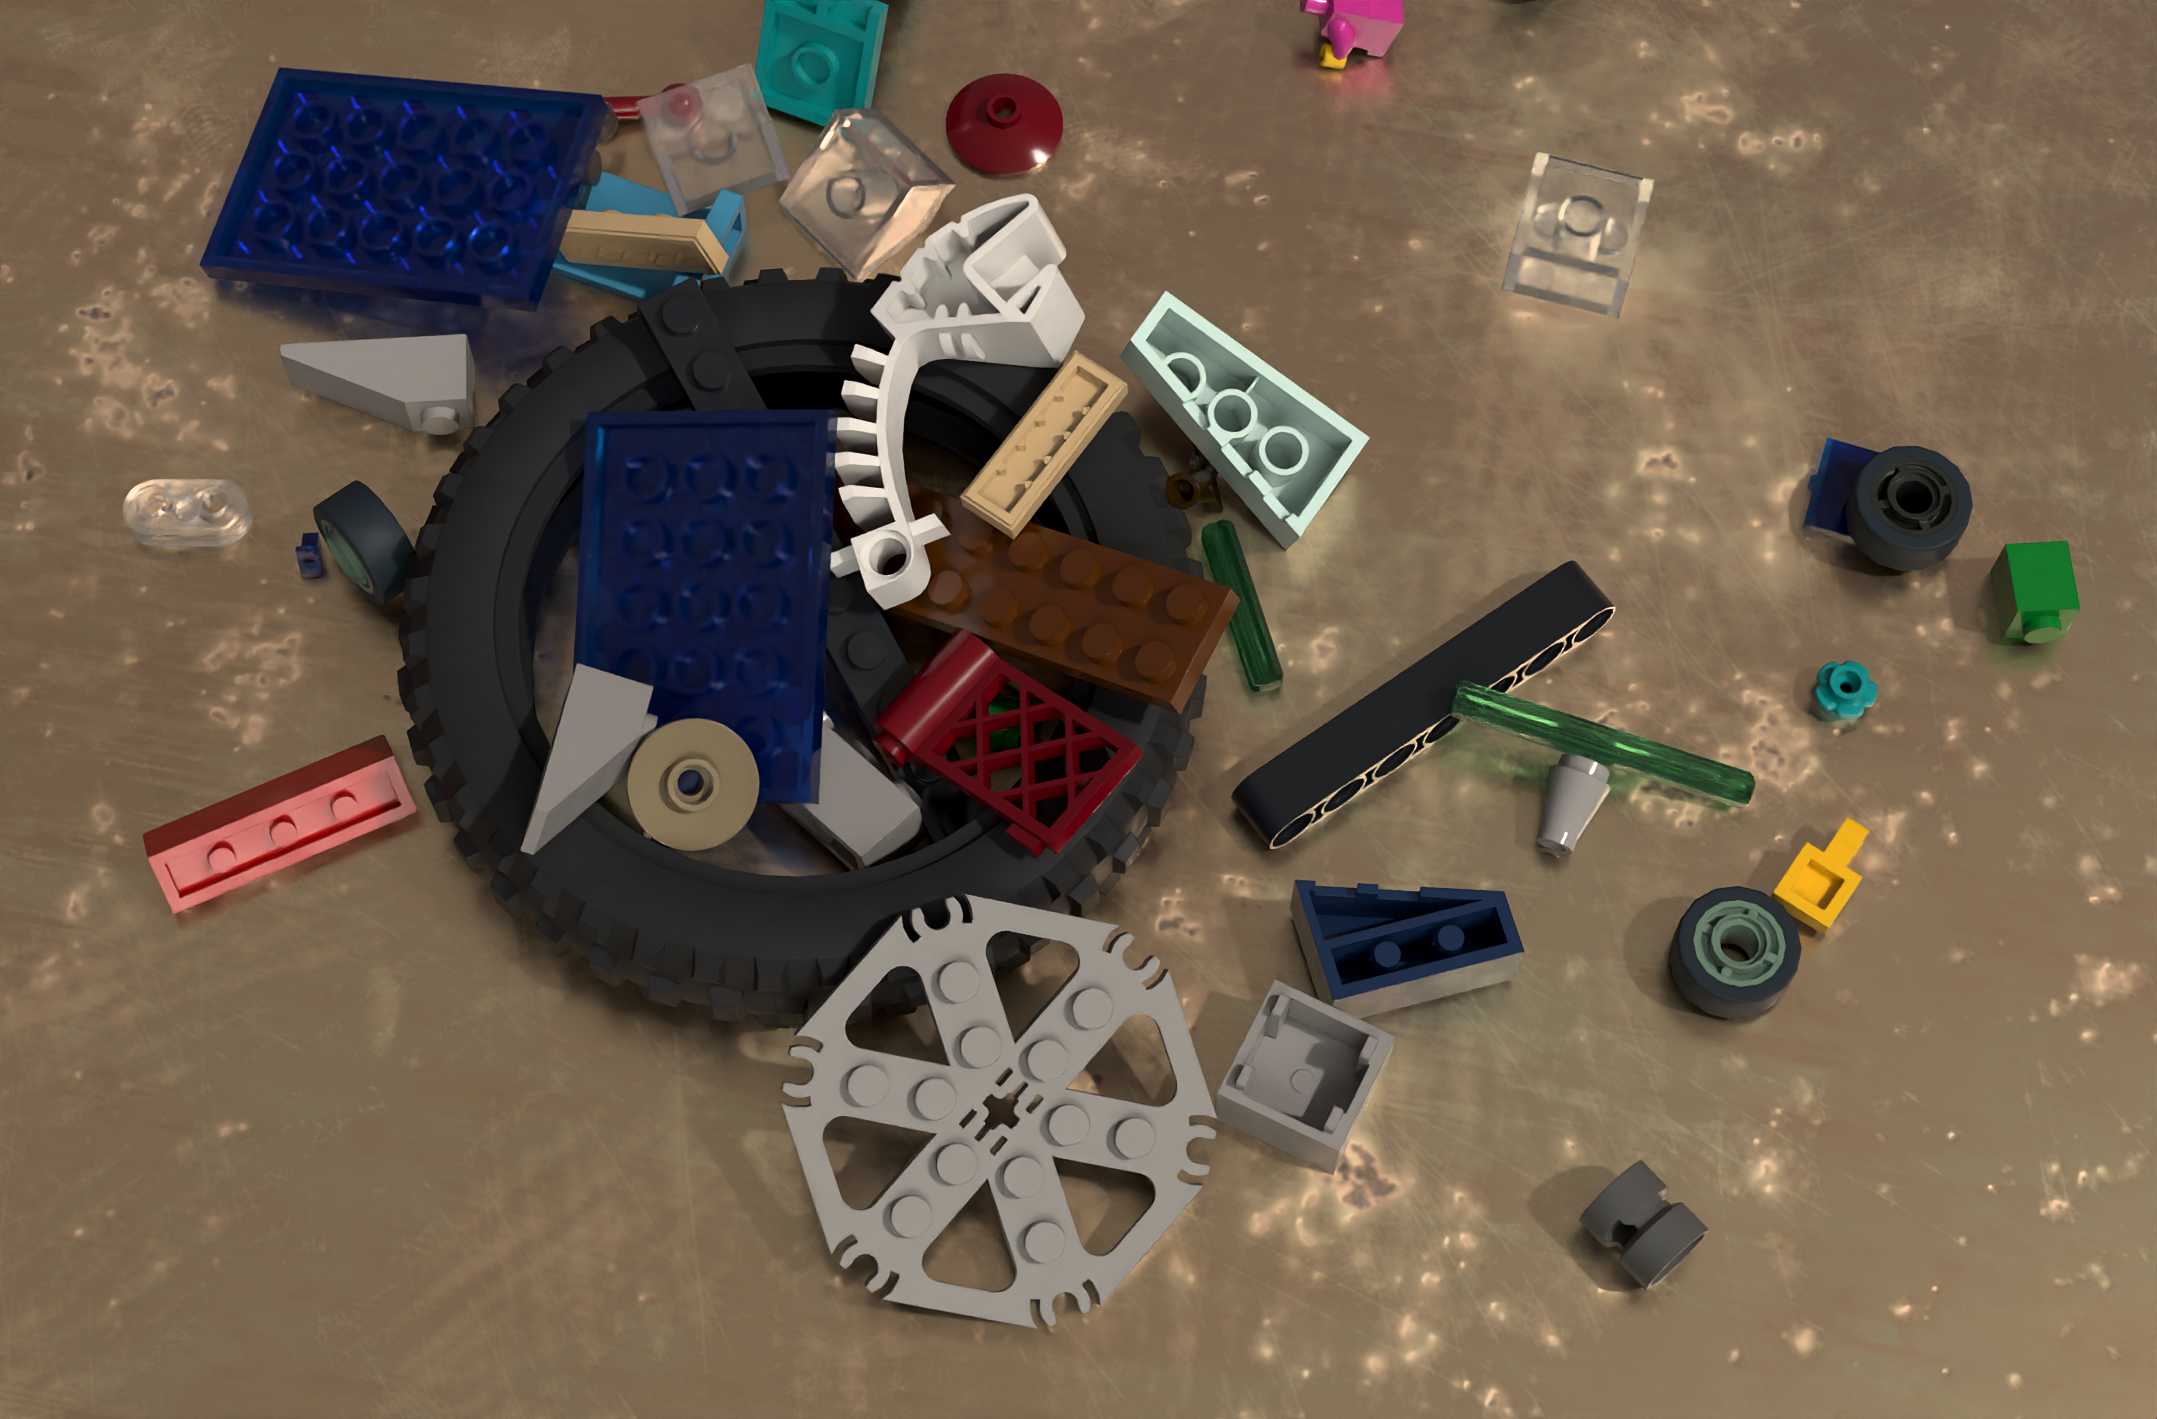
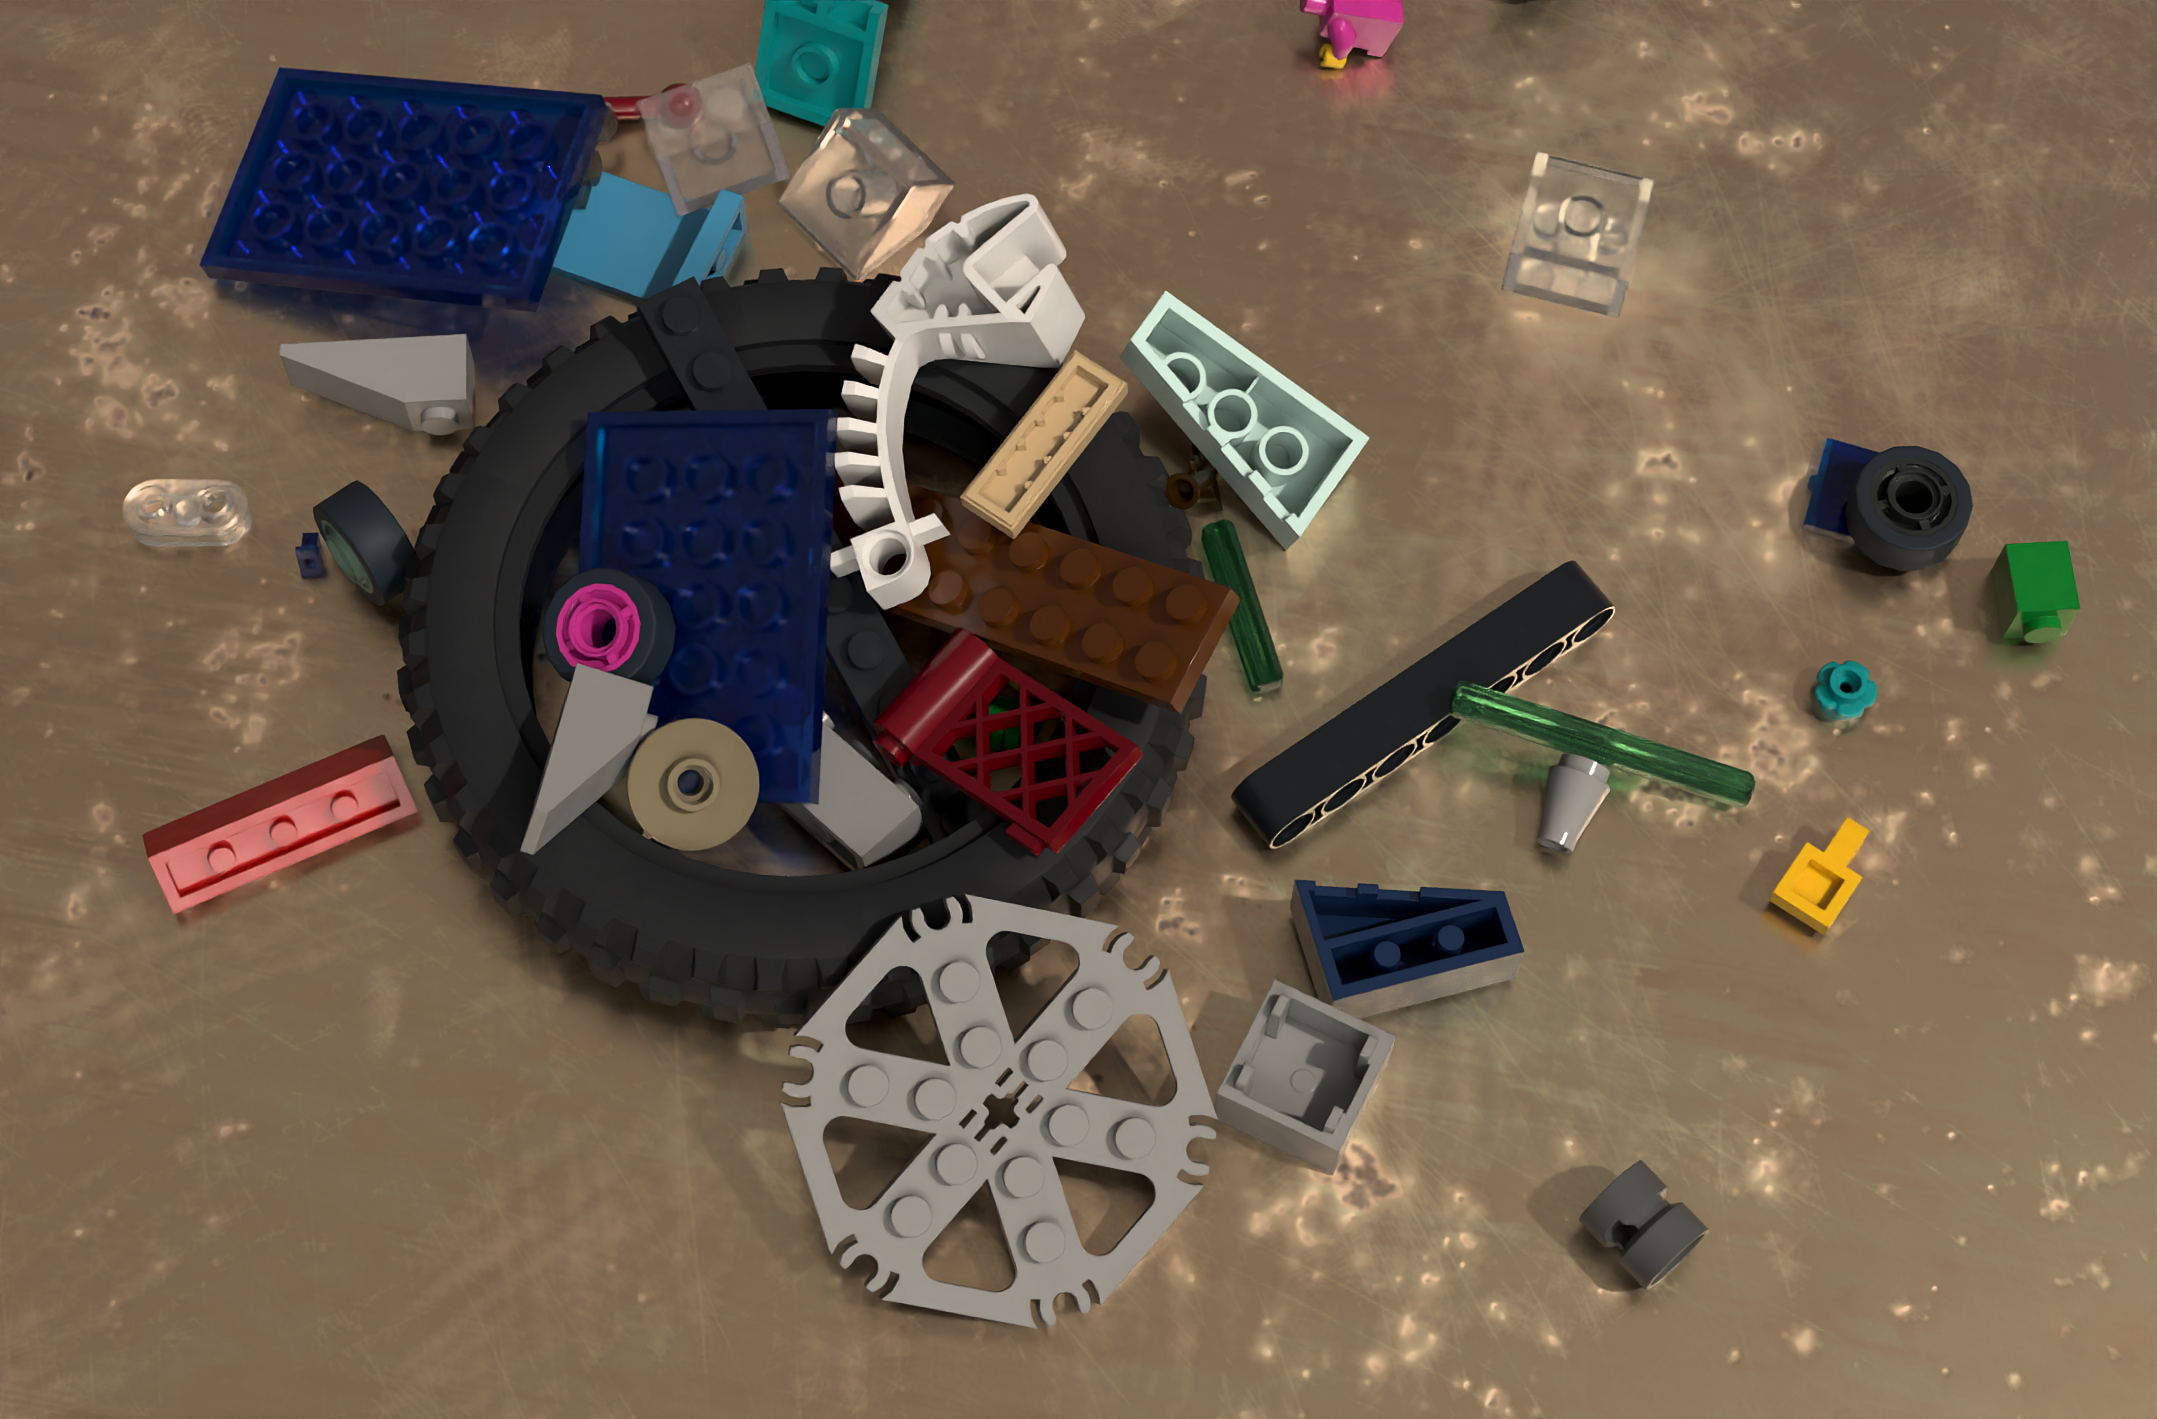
(583, 608): none -> wheel
(642, 242): tan plate -> none
(1004, 144): dark red dish -> none
(1739, 918): wheel -> none

